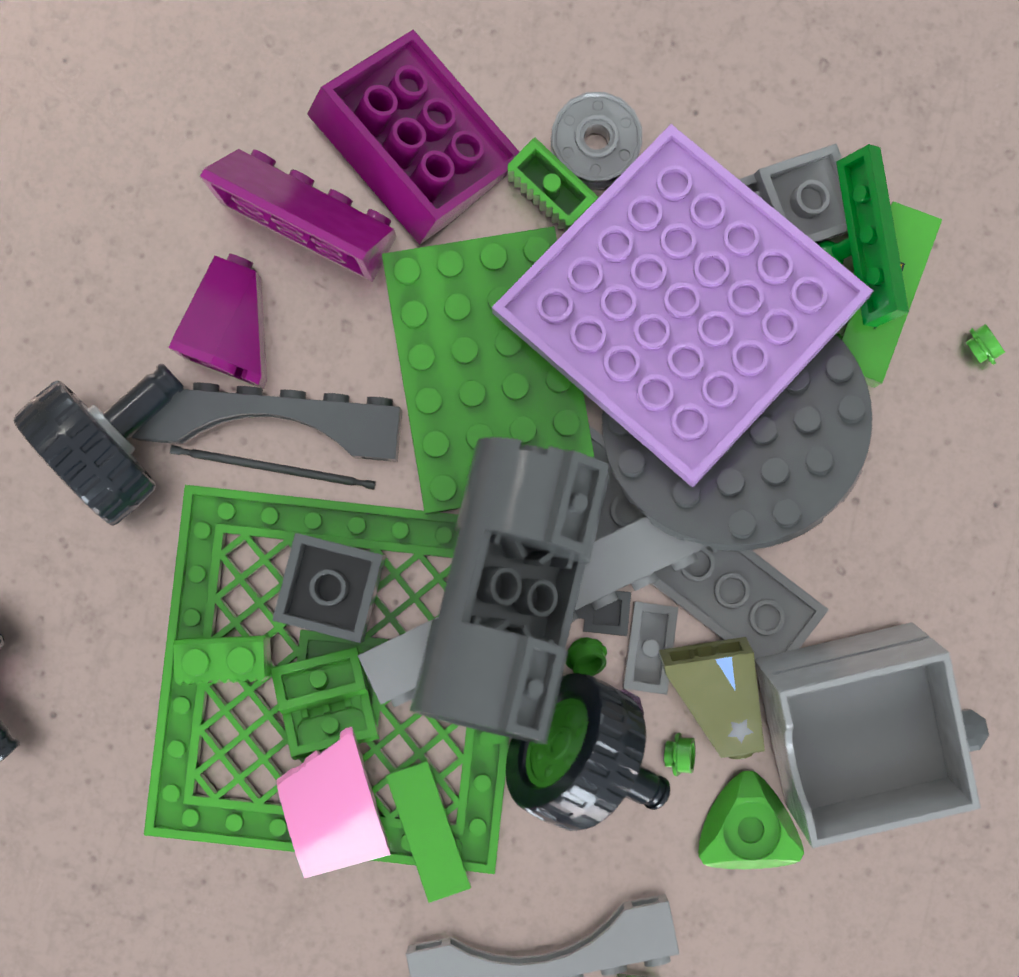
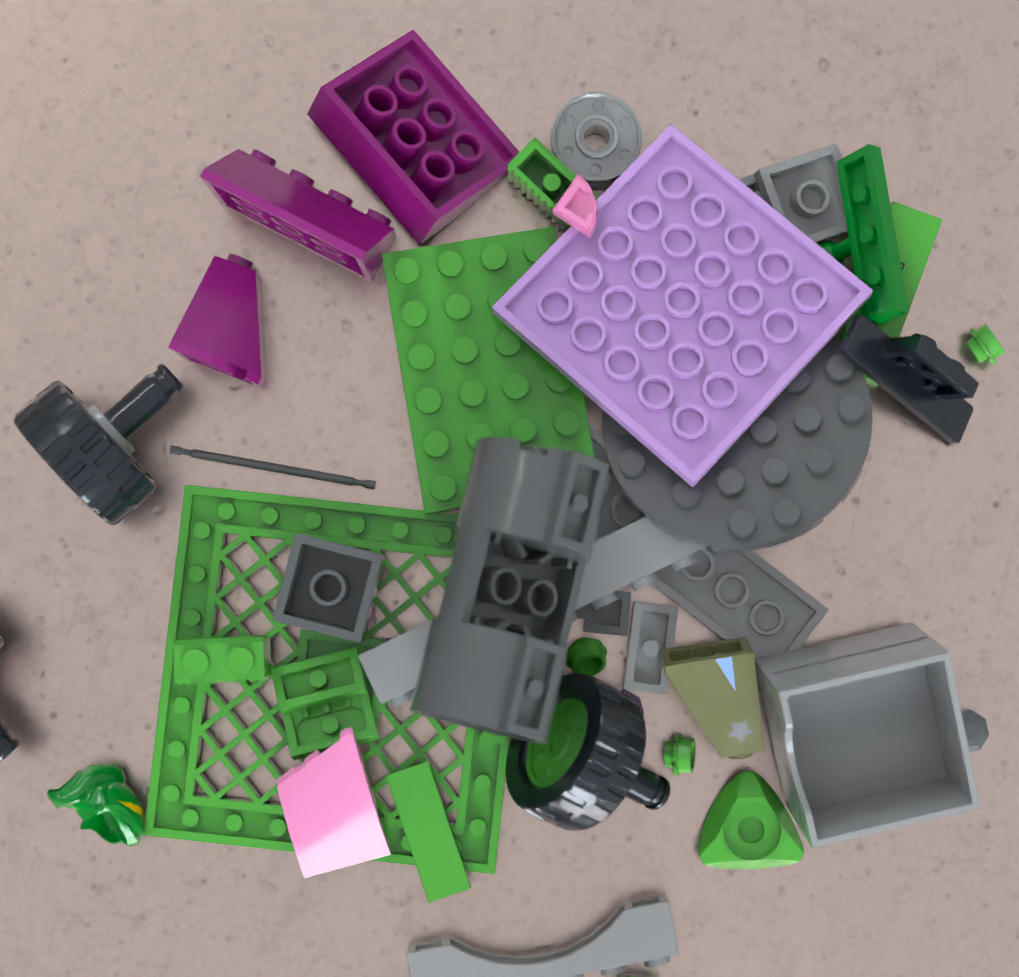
(103, 803): none -> green hair
(363, 430): dark grey arch -> none
(578, 207): none -> bright pink tile
(914, 375): none -> black bracket

